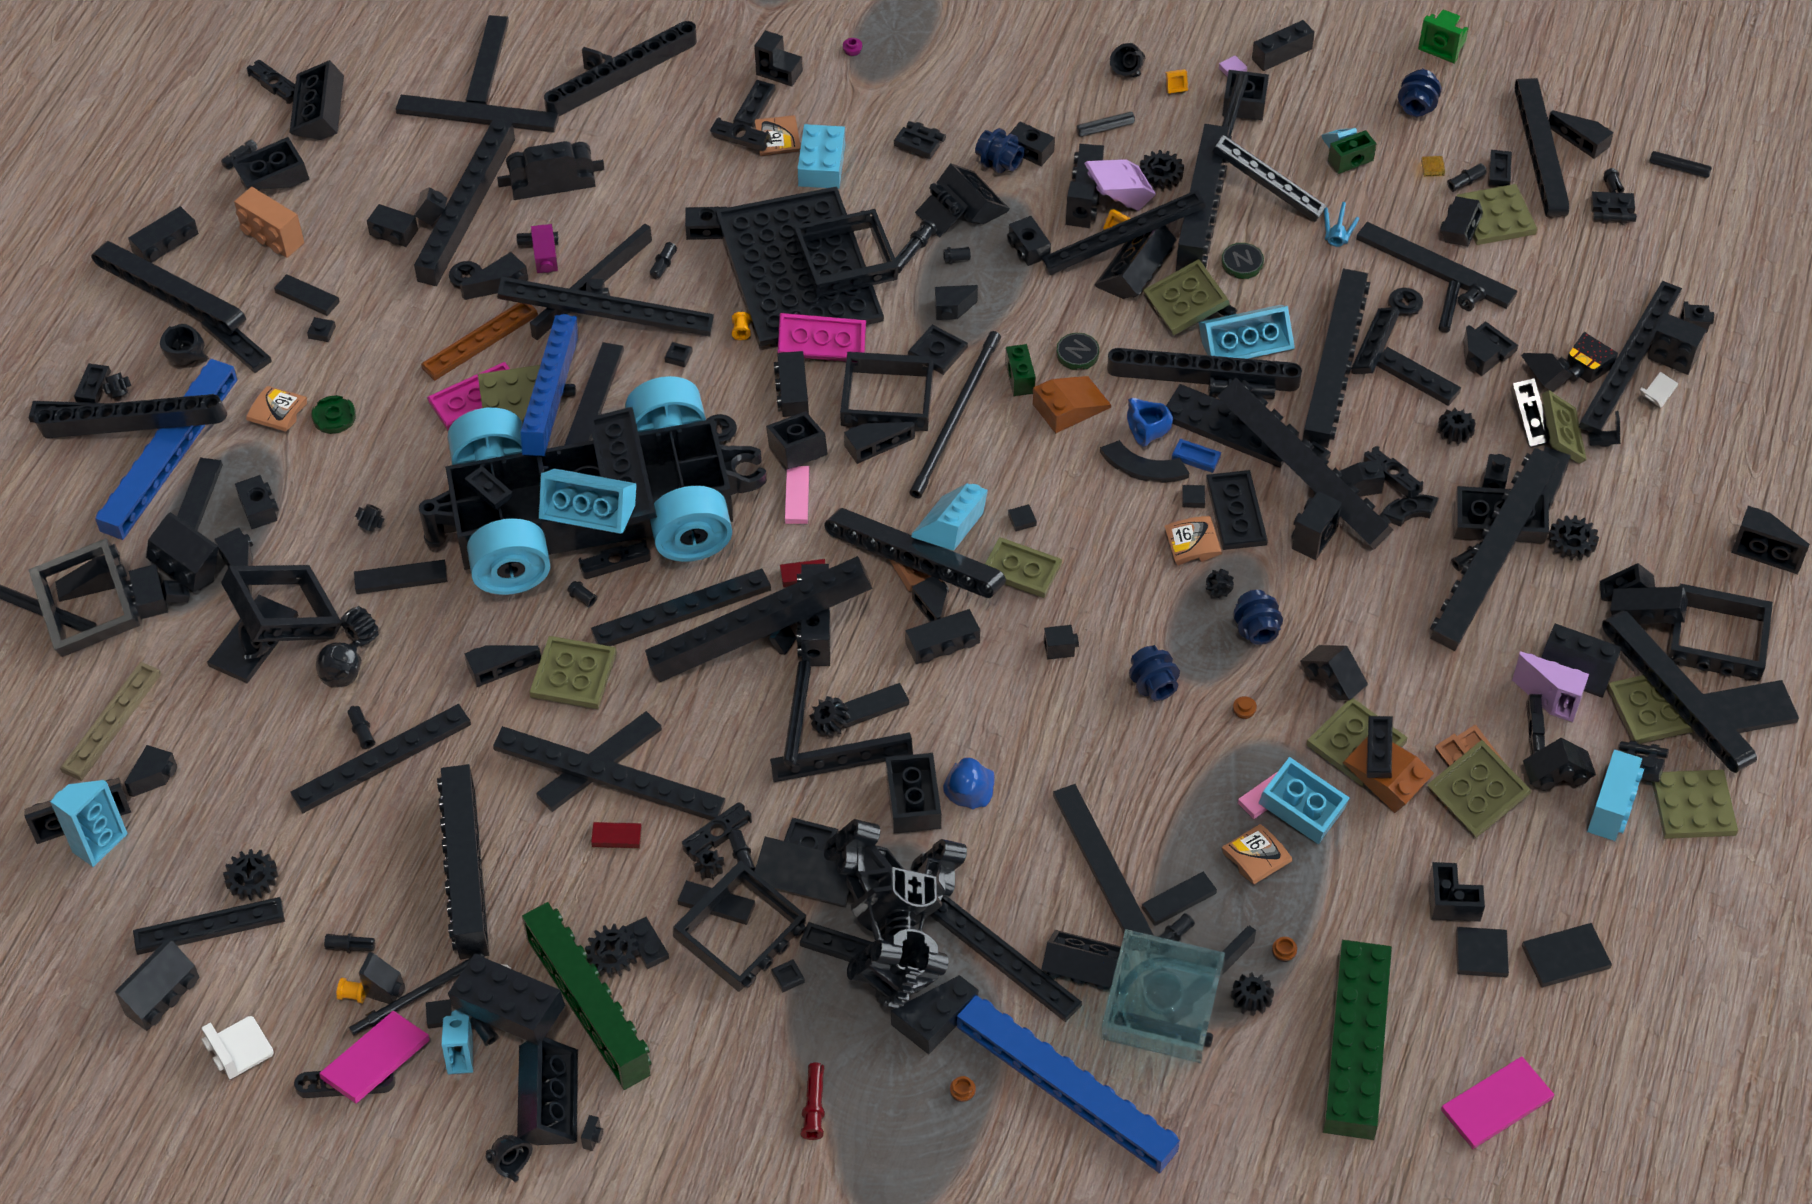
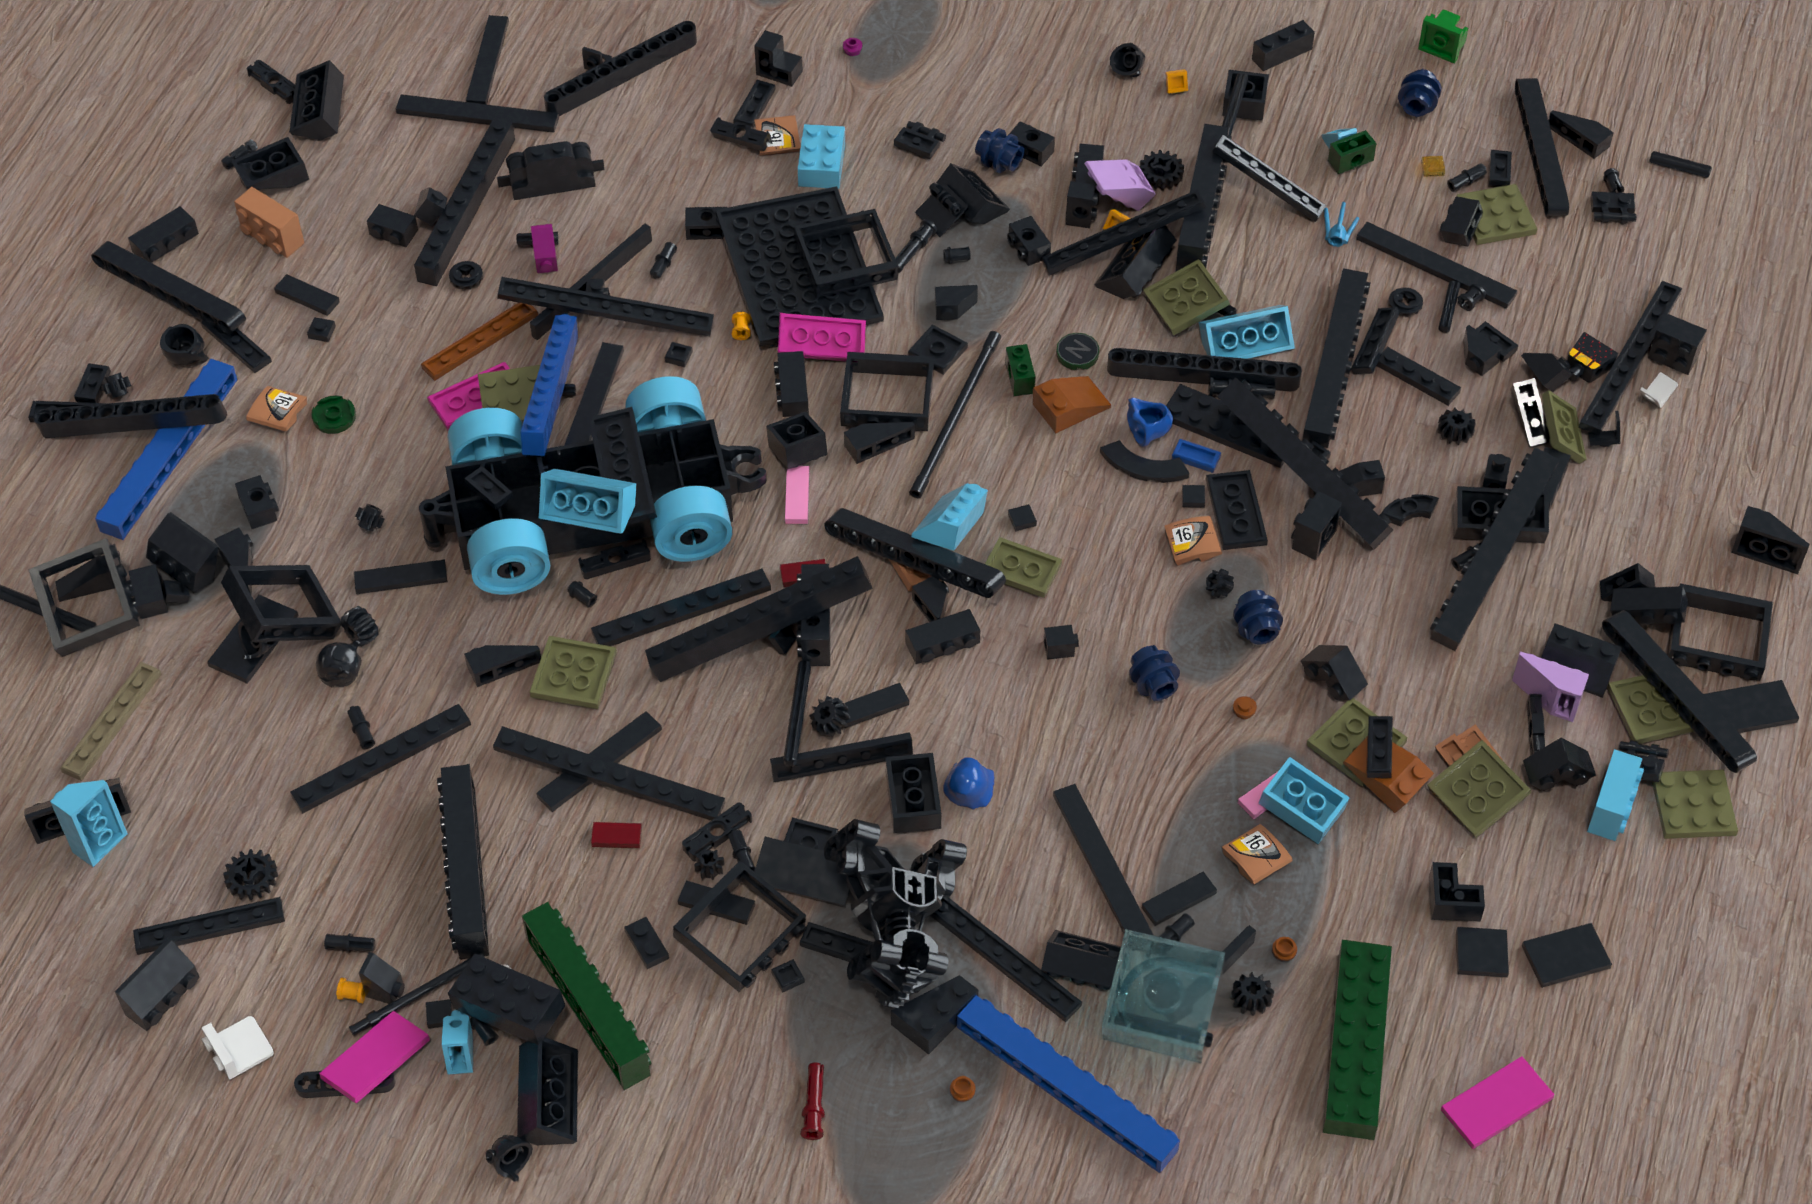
(150, 771): black slope -> none
(199, 491): black tile -> none
(488, 279): black slope -> none
(592, 1133): black plate -> none
(615, 940): black gear -> none
(727, 425): black gear -> none
(1105, 123): black axle -> none
(1232, 64): lavender tile -> none
(1242, 260): tile -> none
(1403, 480): black piece -> none
(1573, 537): black gear -> none
(1697, 314): black brick -> none

